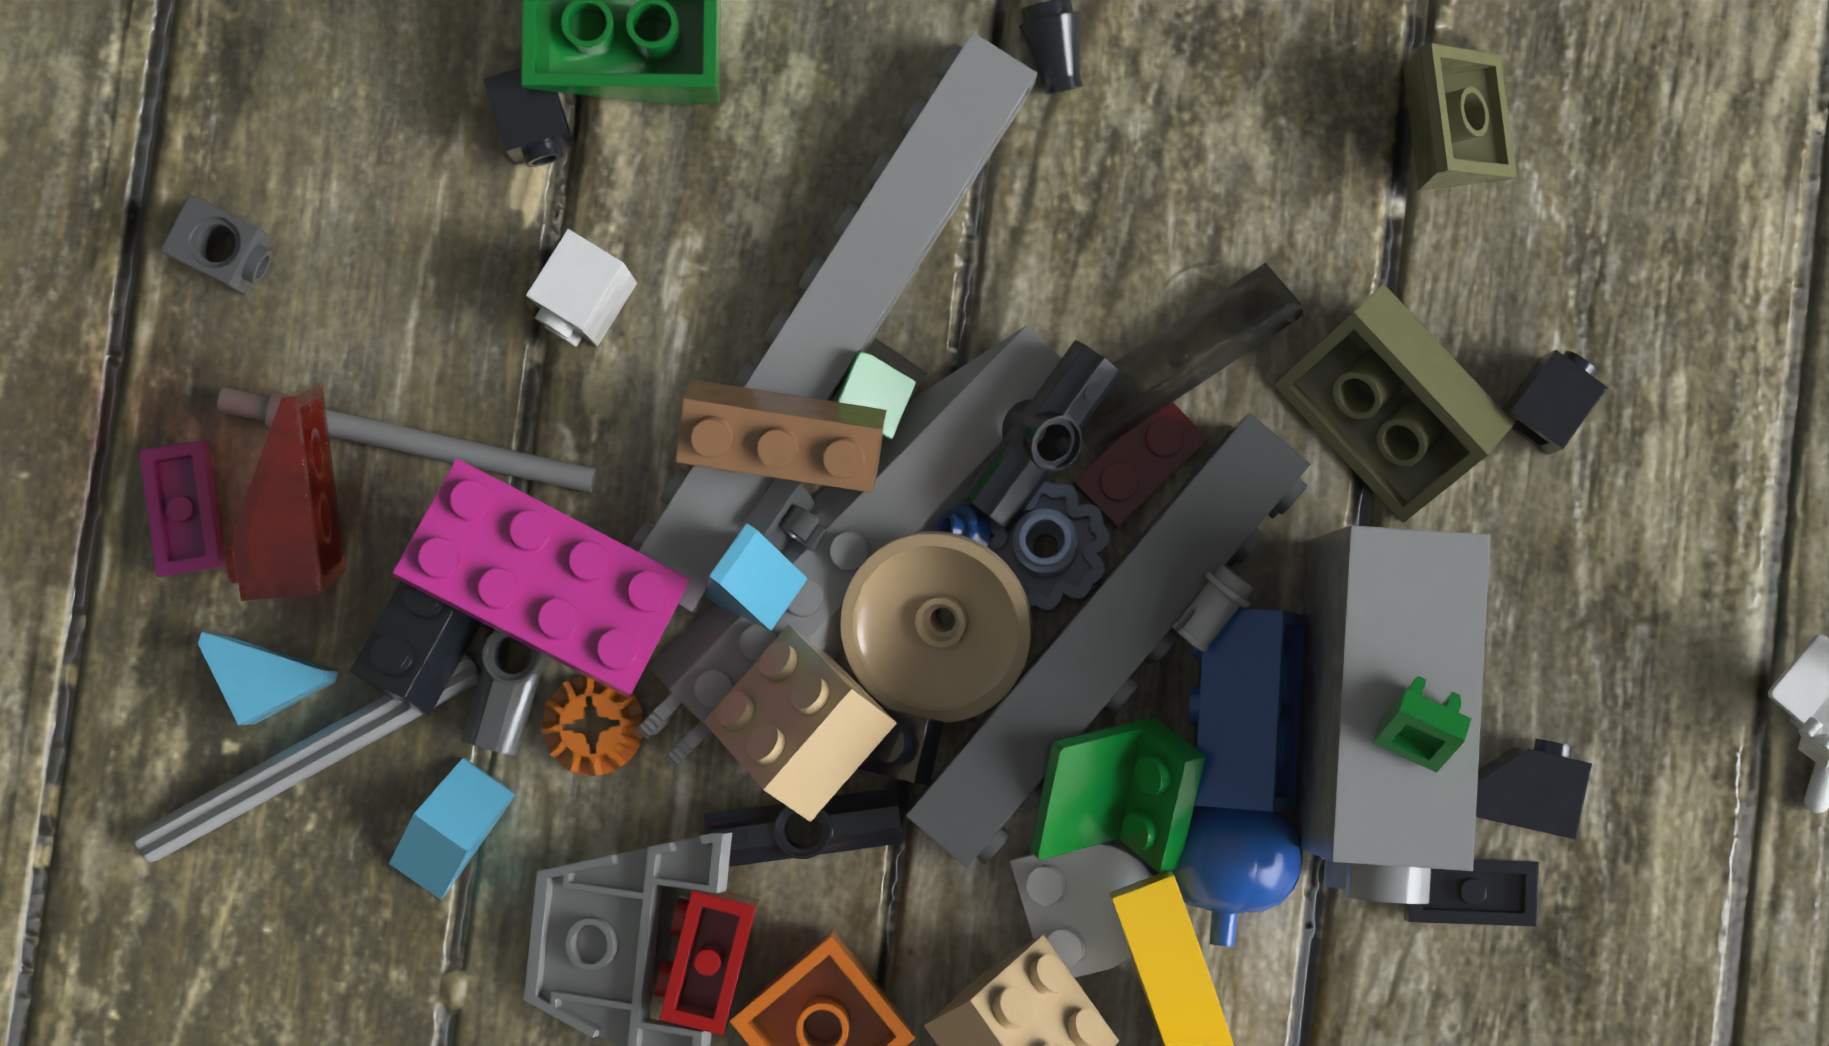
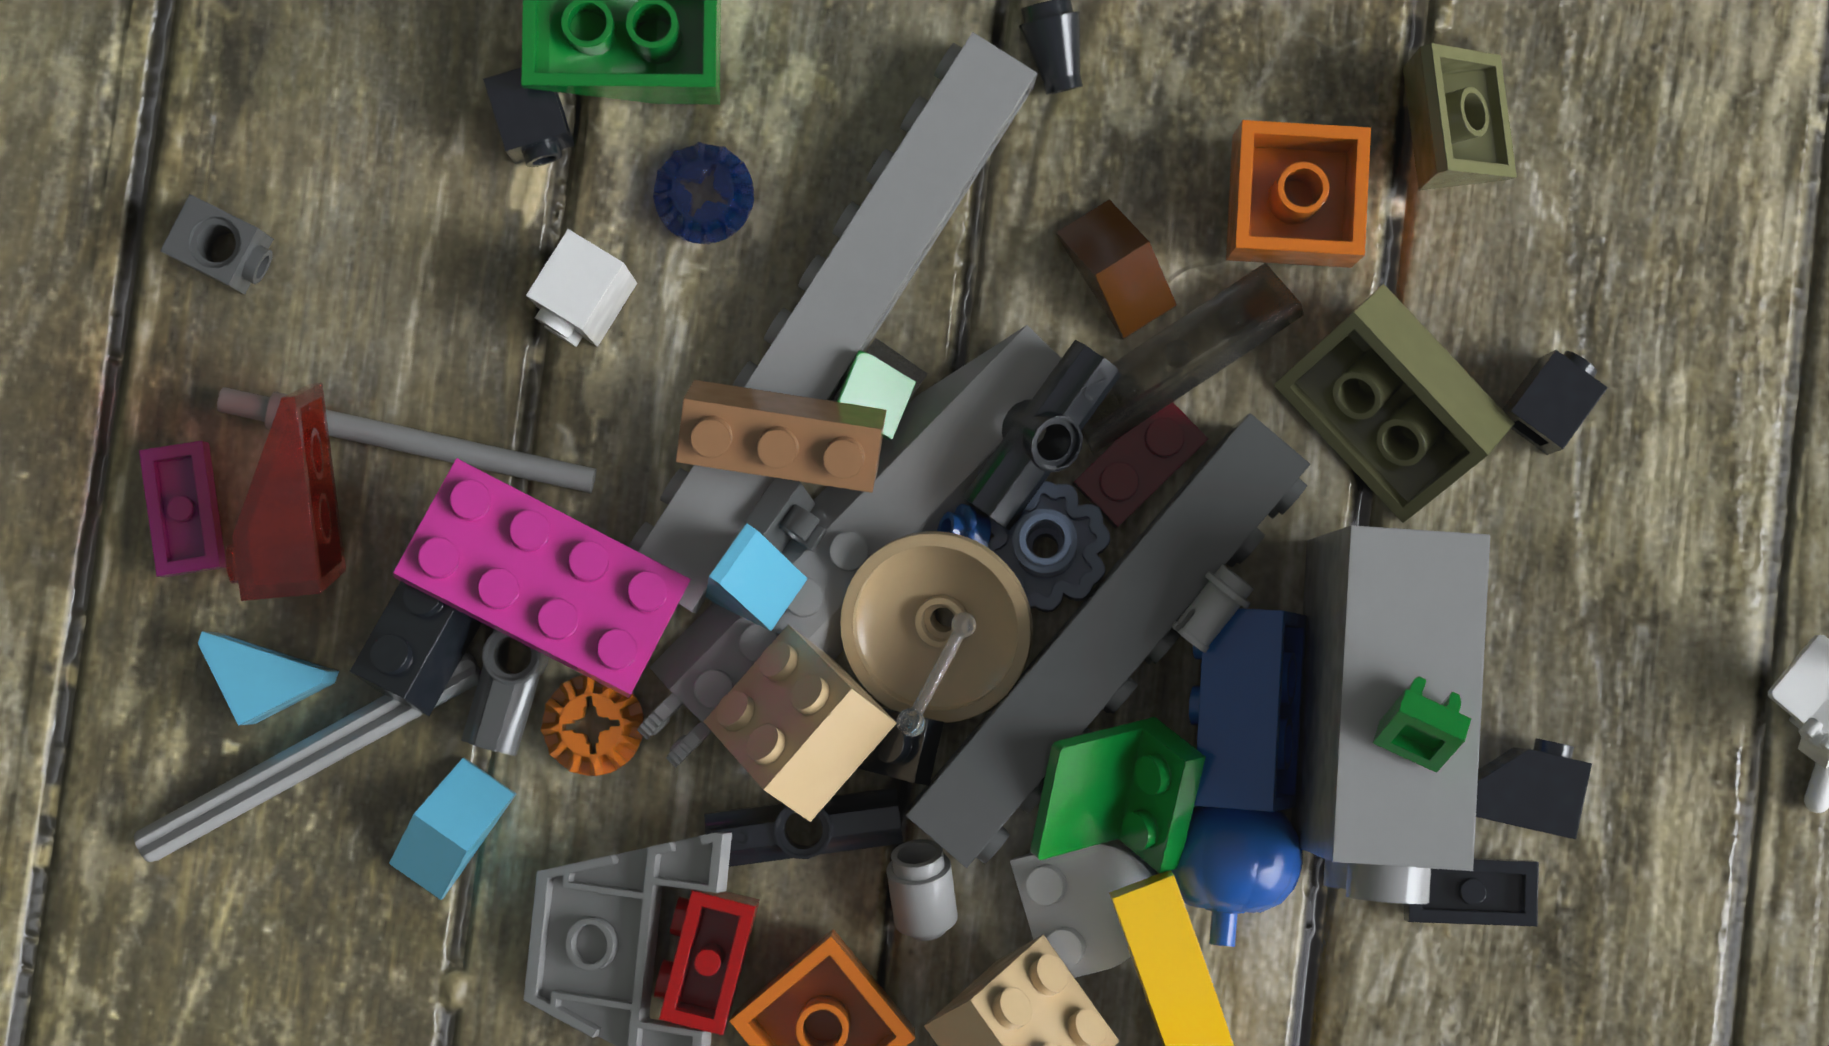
(714, 220): none -> clear blue gear
(911, 720): none -> clear hinge
(921, 890): none -> light grey brick
(1118, 267): none -> reddish brown slope
(1298, 193): none -> orange brick

